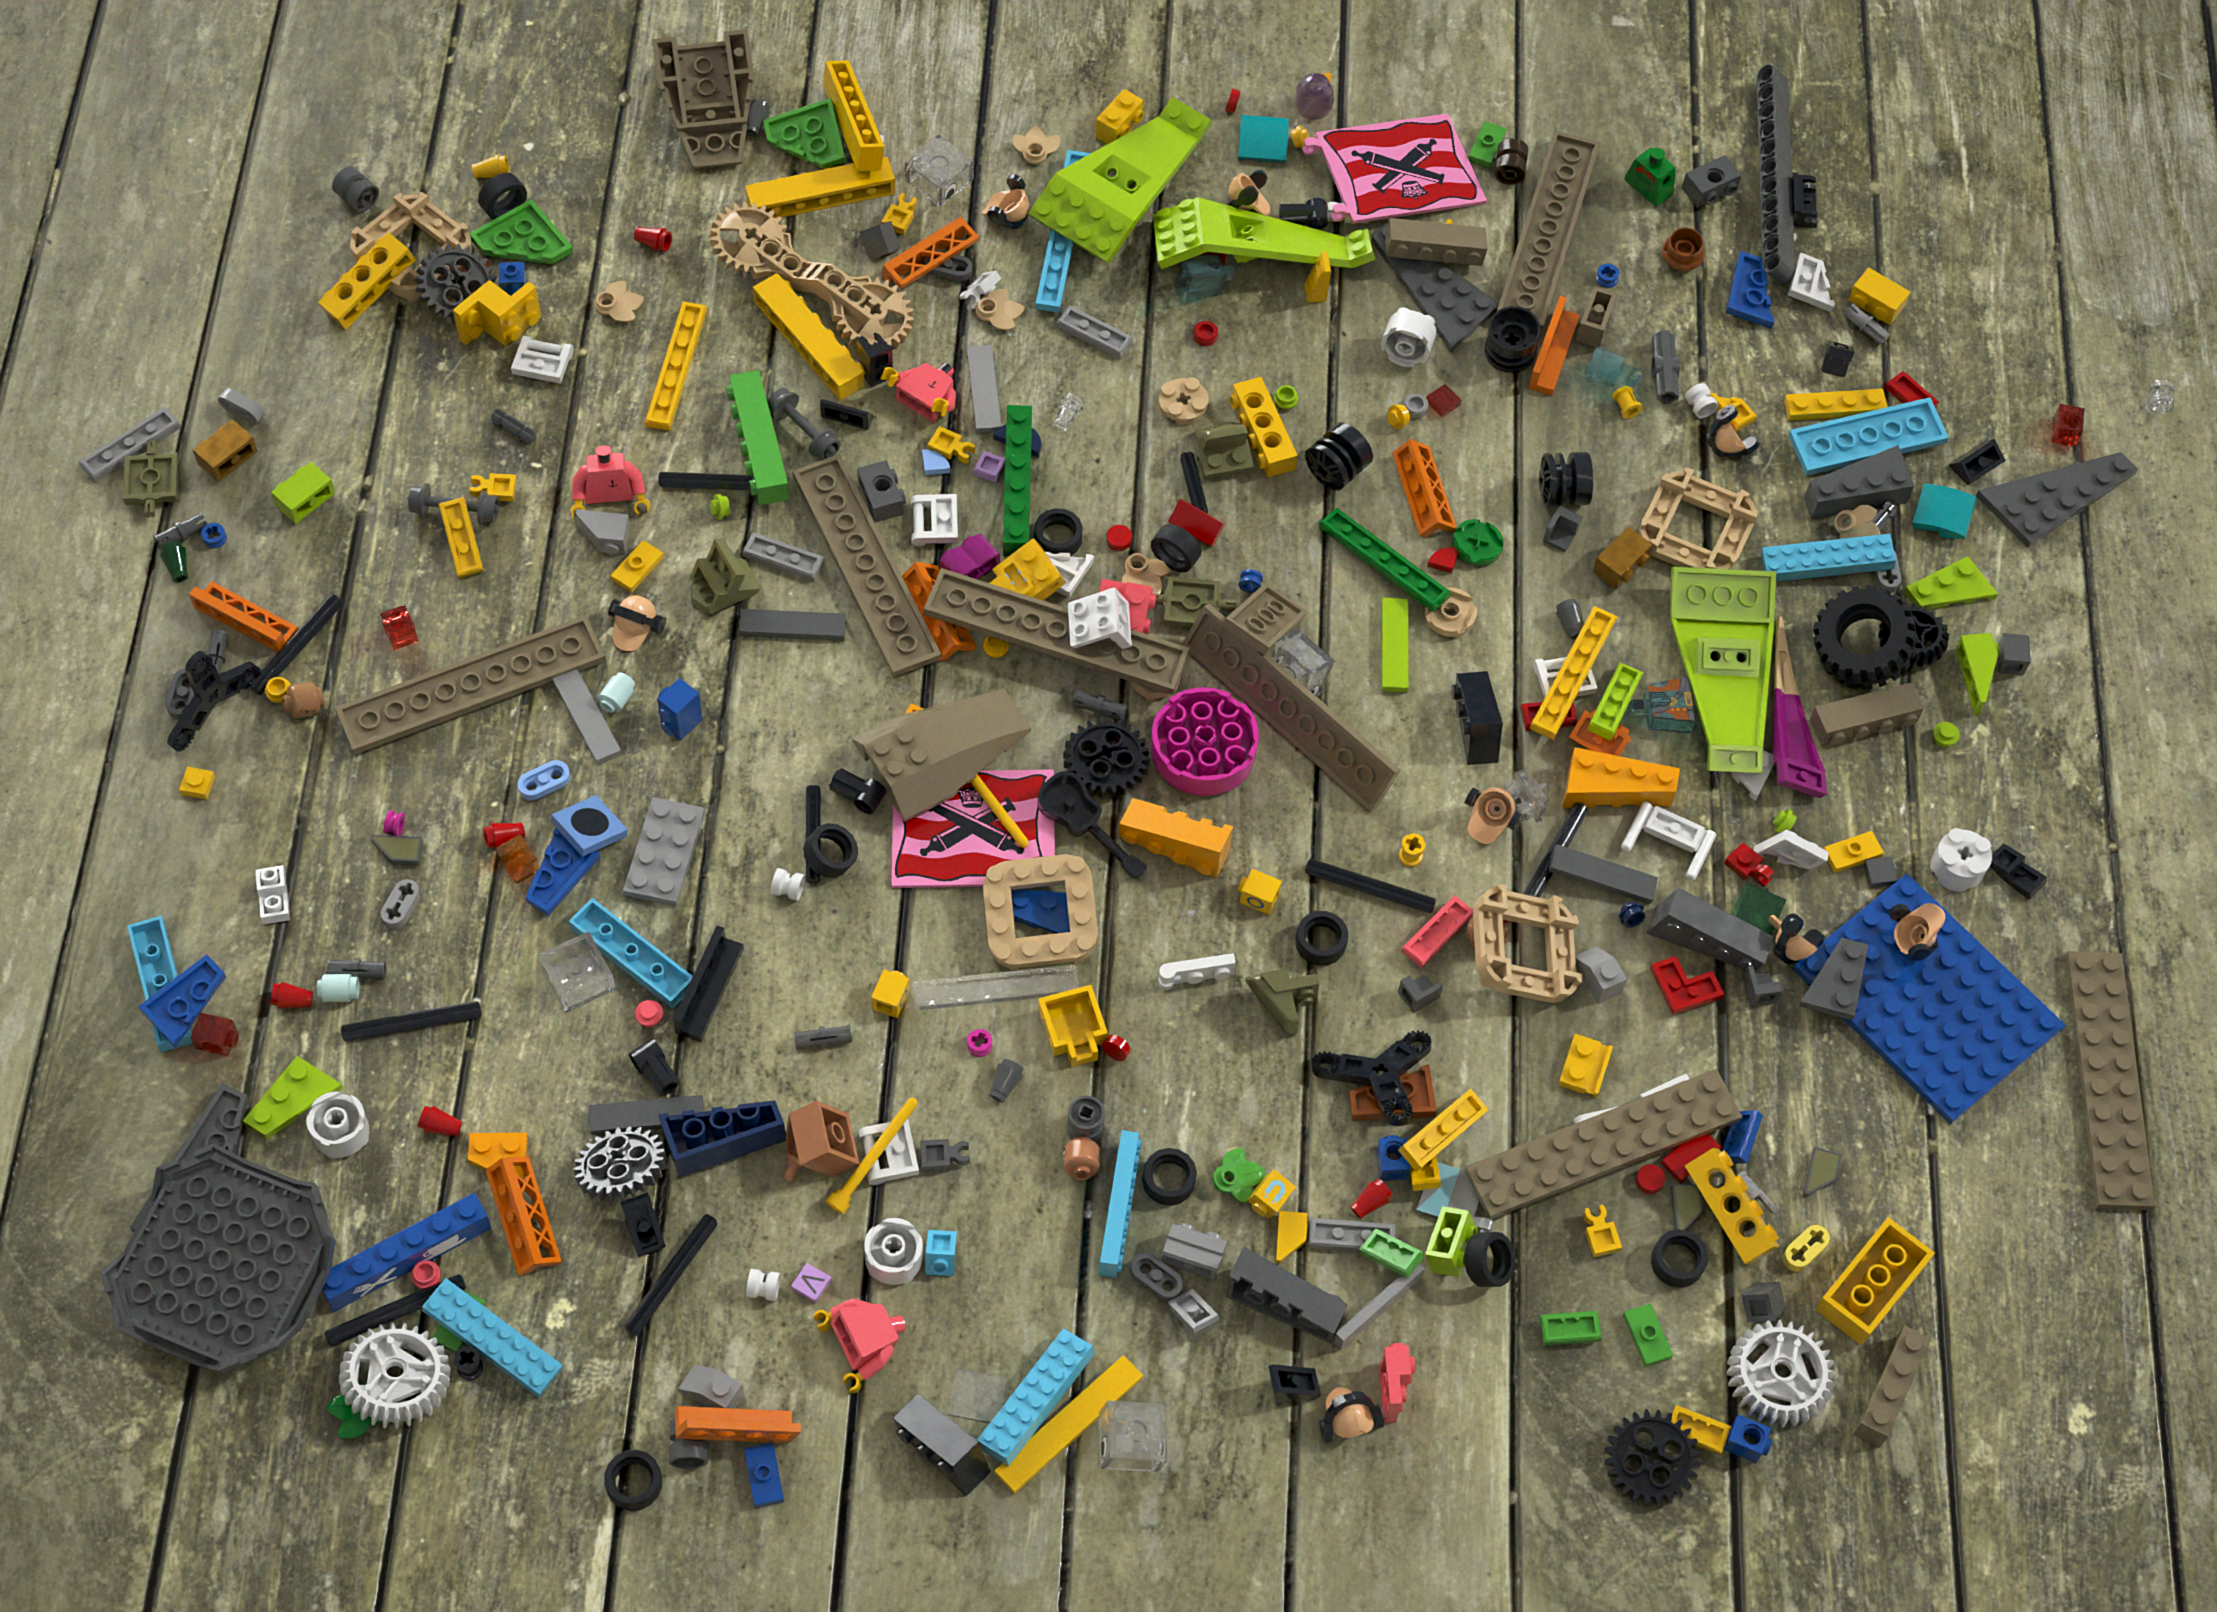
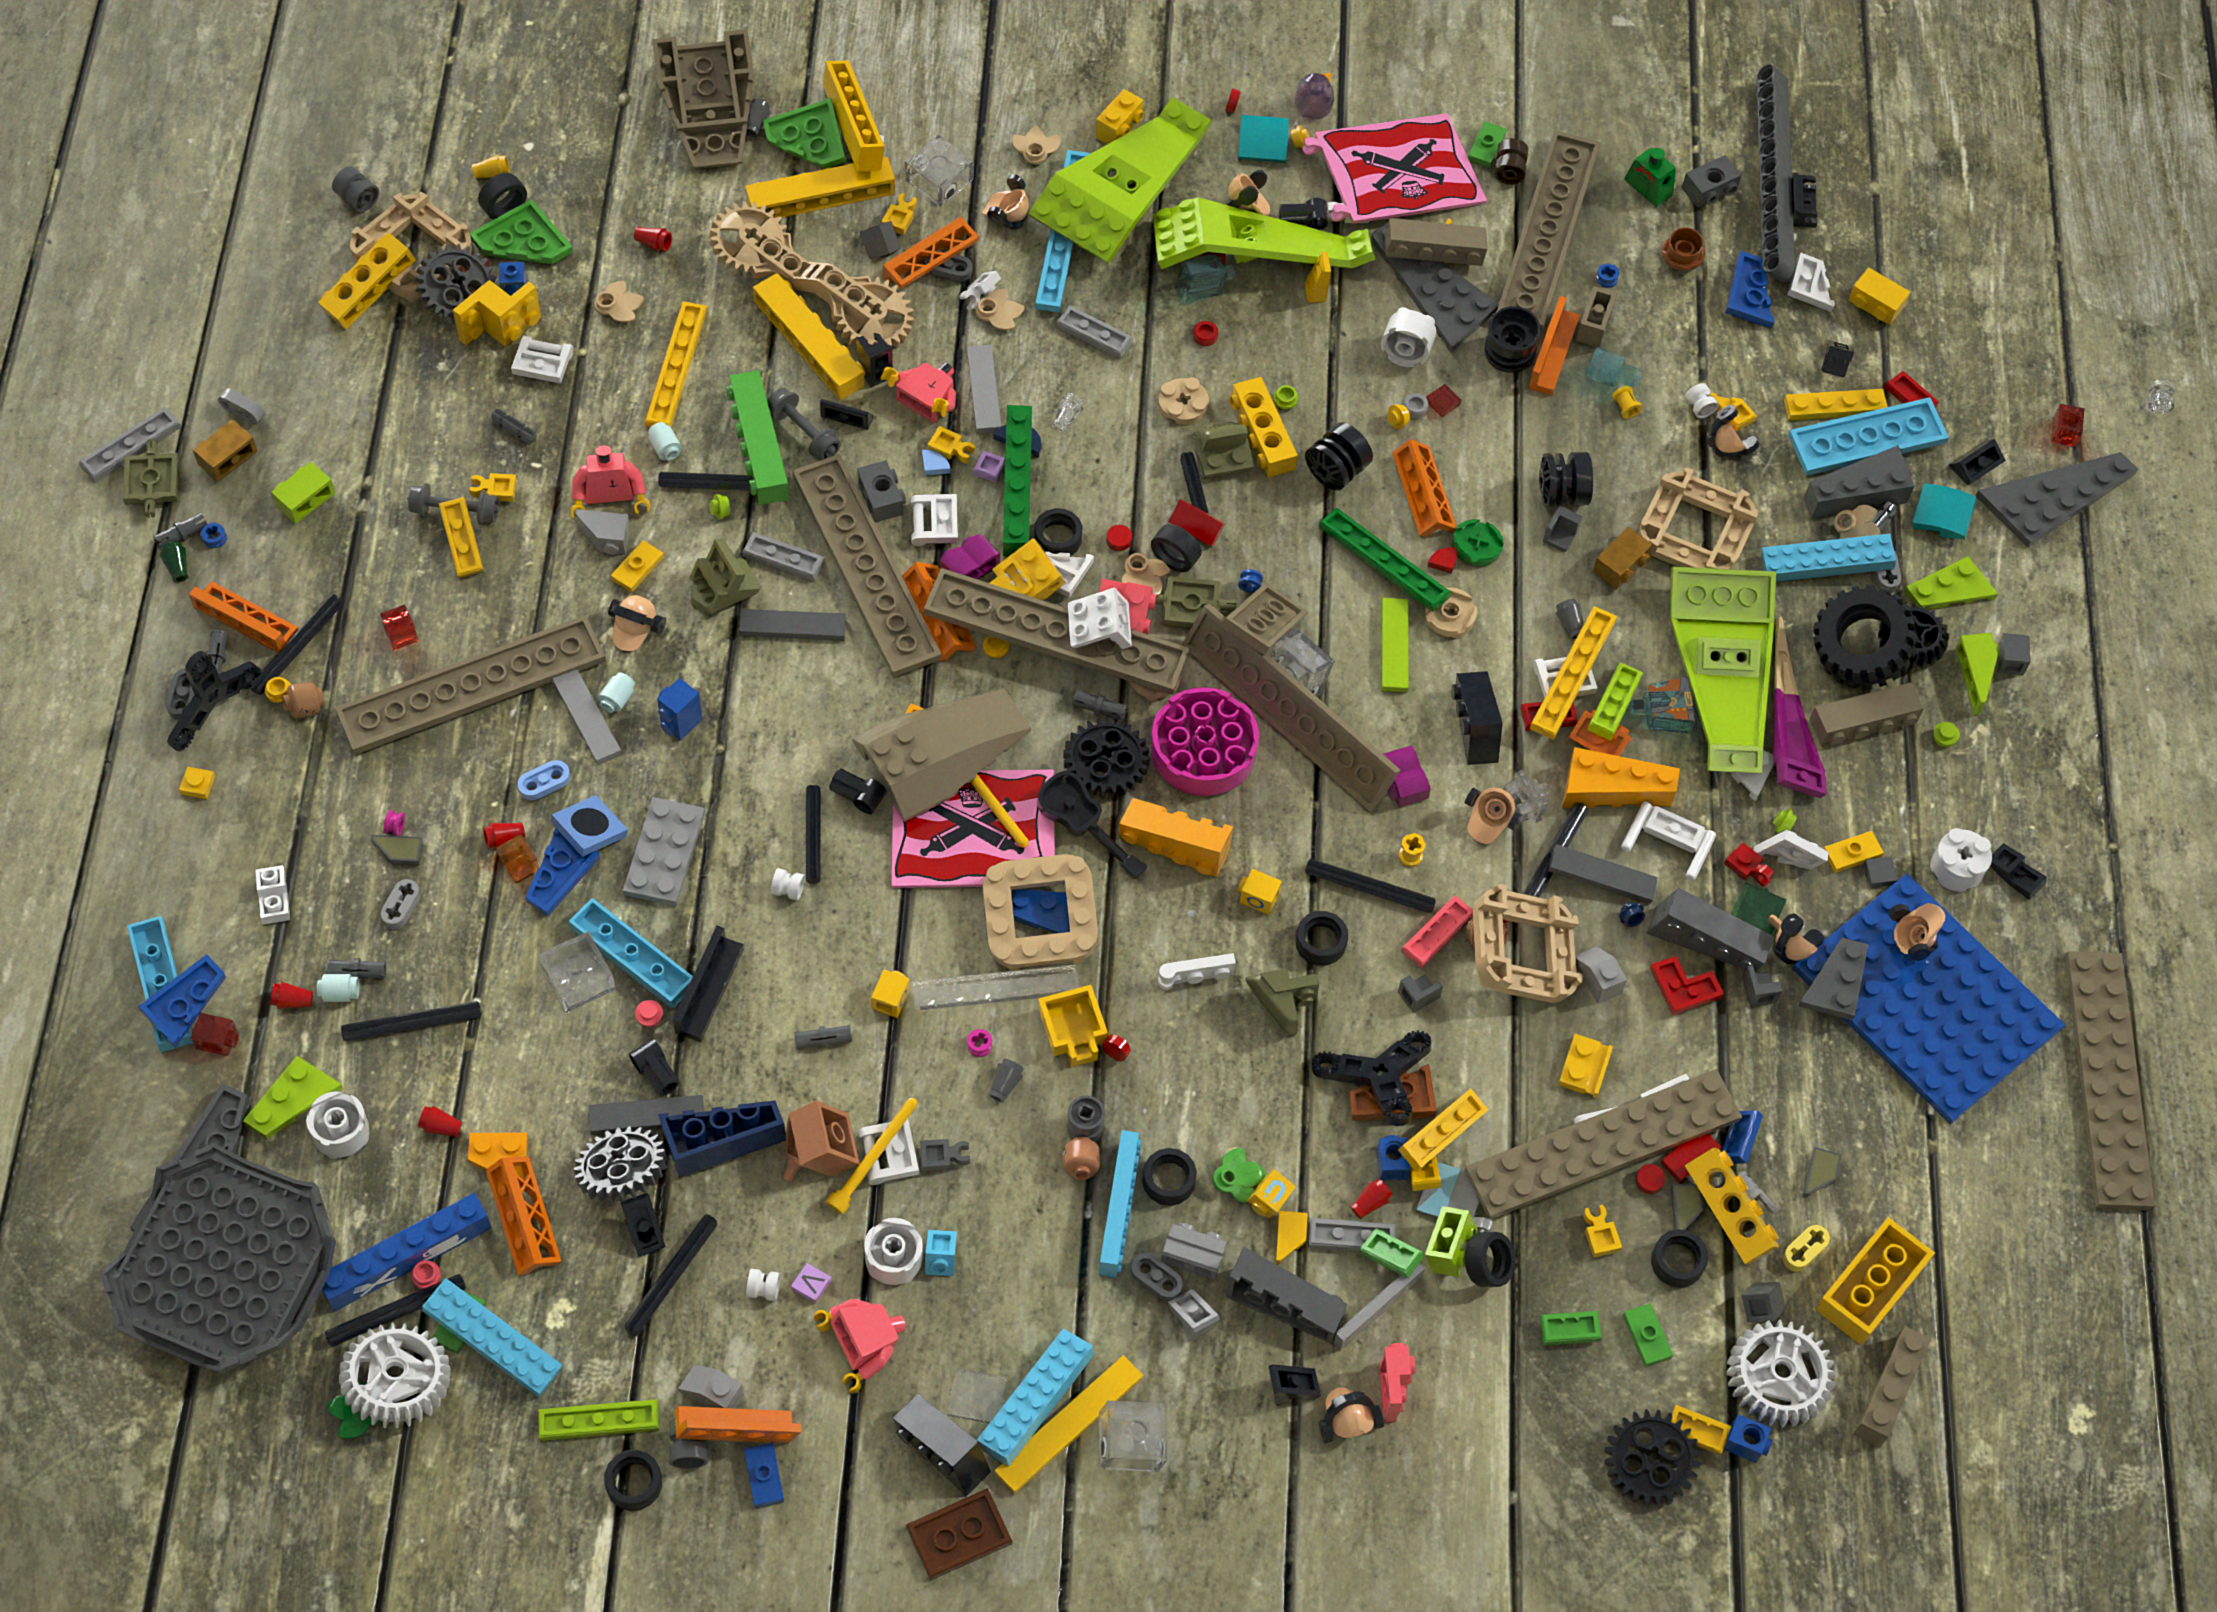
(464, 1370): black bush -> none
(598, 1420): none -> lime tile
(664, 441): none -> light aqua brick
(842, 838): black tyre -> none
(959, 1534): none -> reddish brown tile
(1411, 783): none -> magenta brick
(1665, 367): dark grey piece -> none
(1866, 324): light grey axle -> none

